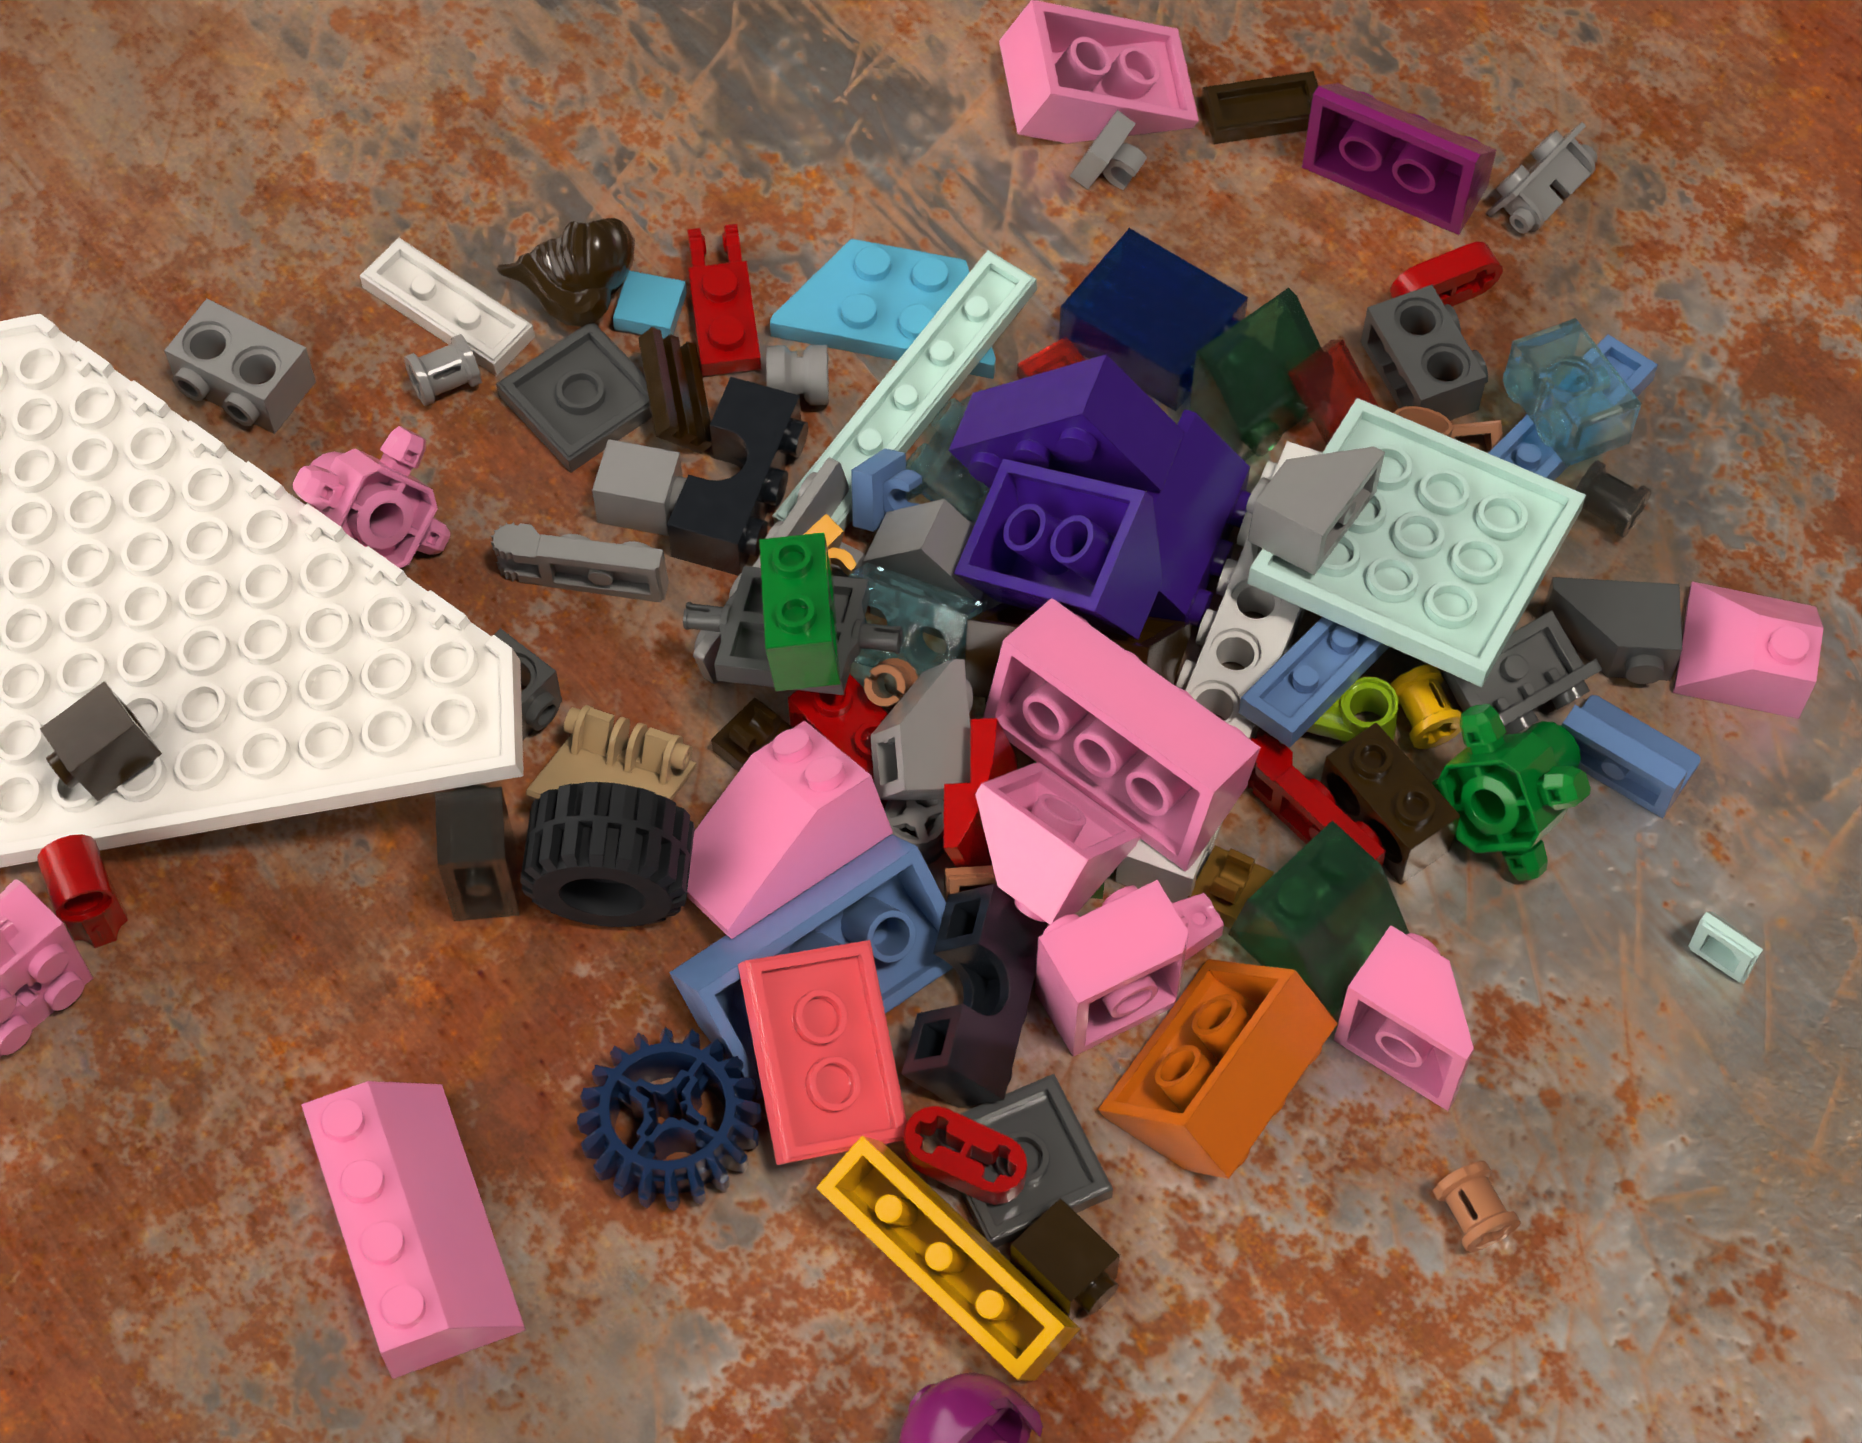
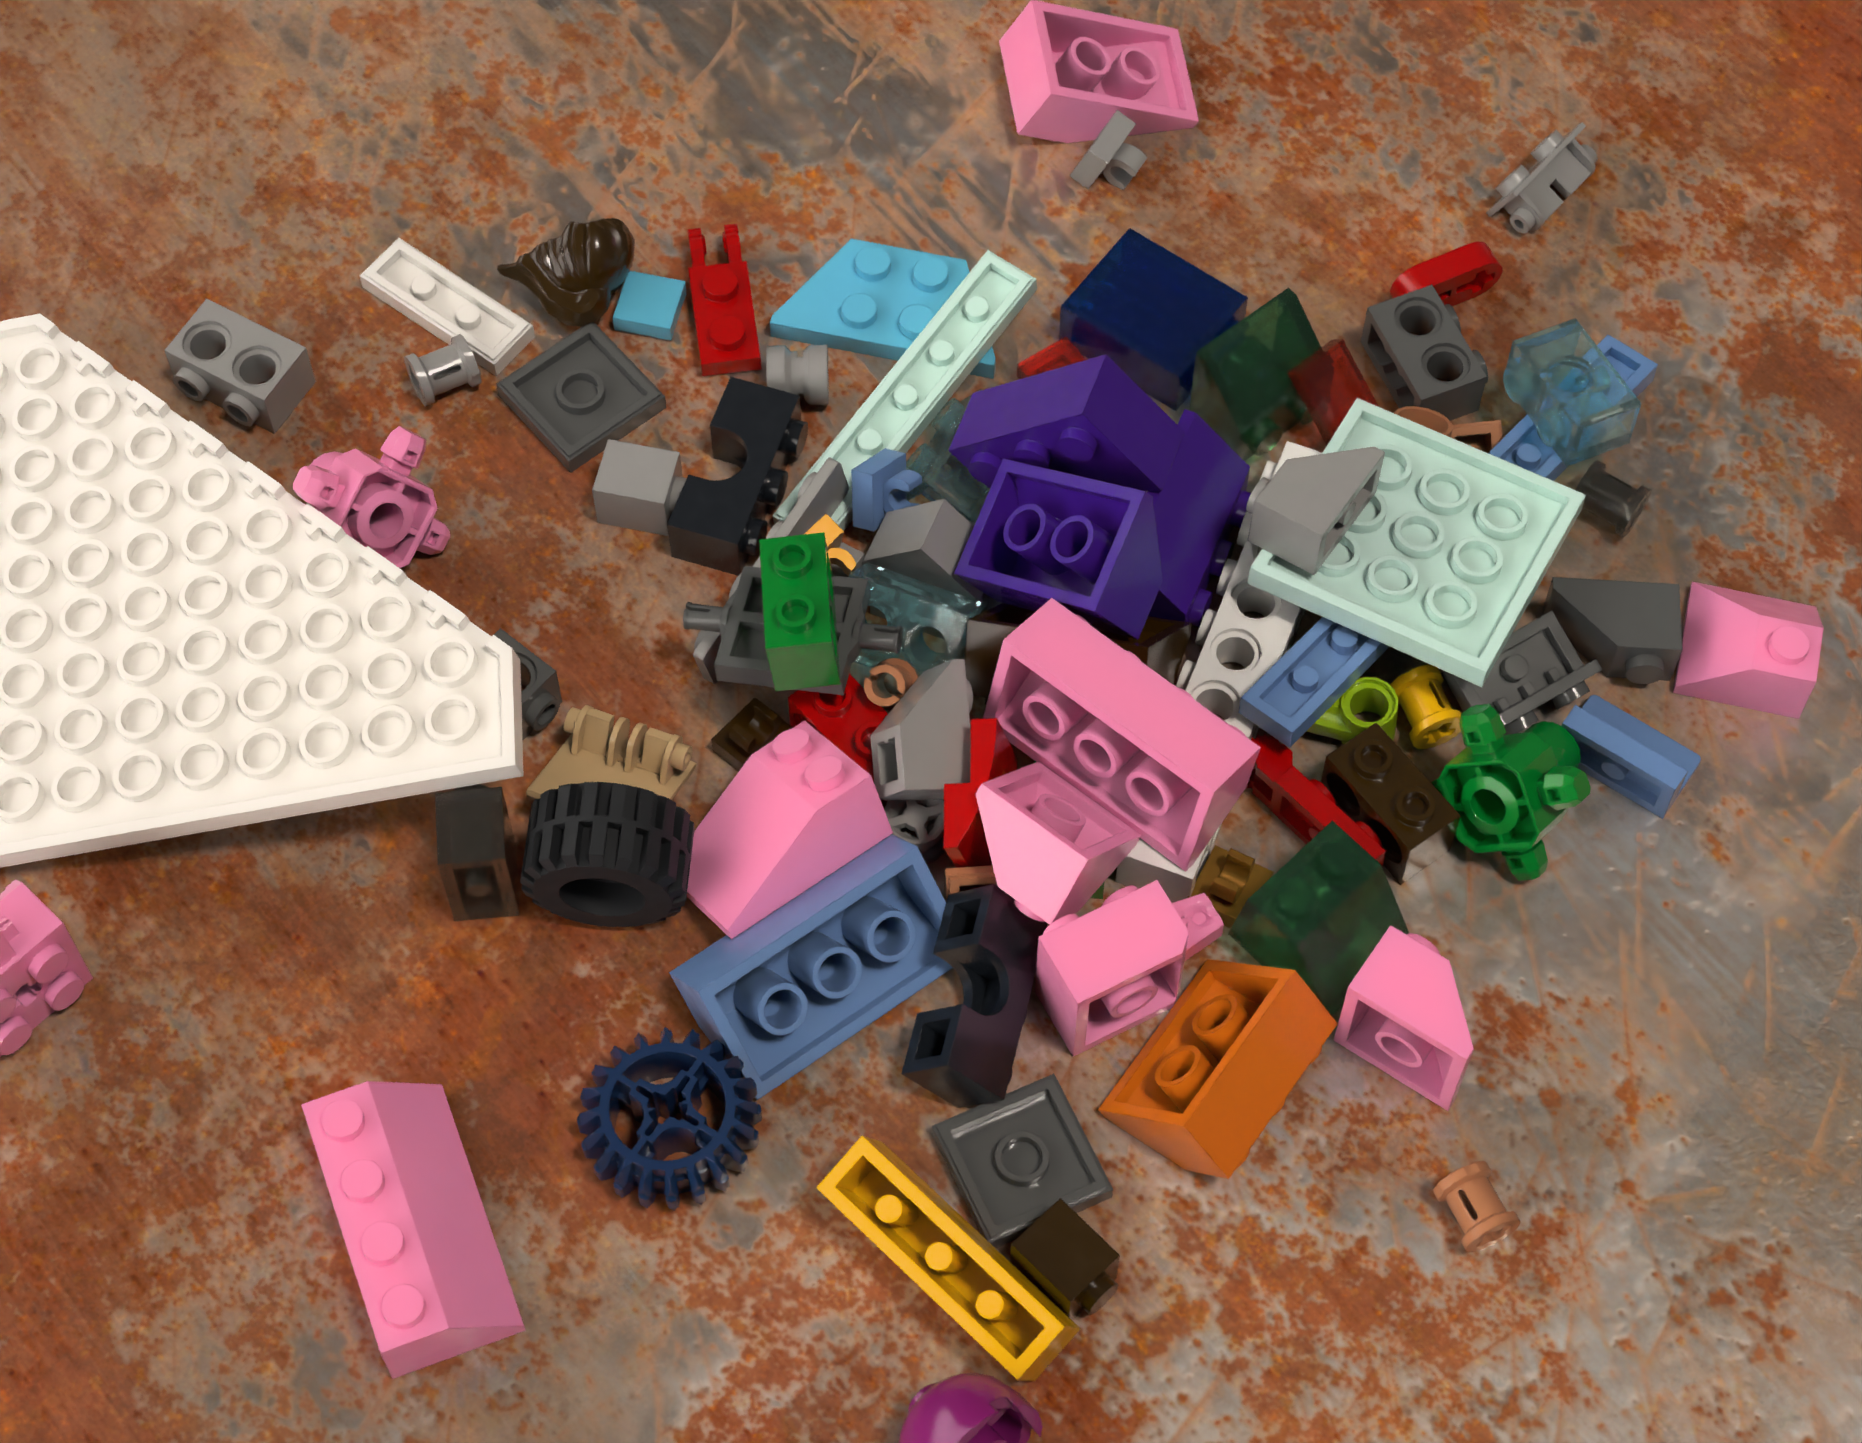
(82, 889): red piece -> none
(98, 743): dark brown brick -> none
(580, 564): light grey hinge -> none
(676, 391): dark brown tile -> none
(822, 1050): coral tile -> none
(958, 1168): red beam -> none
(1259, 107): dark brown tile -> none
(1396, 156): magenta slope -> none
(1725, 947): light aqua slope -> none

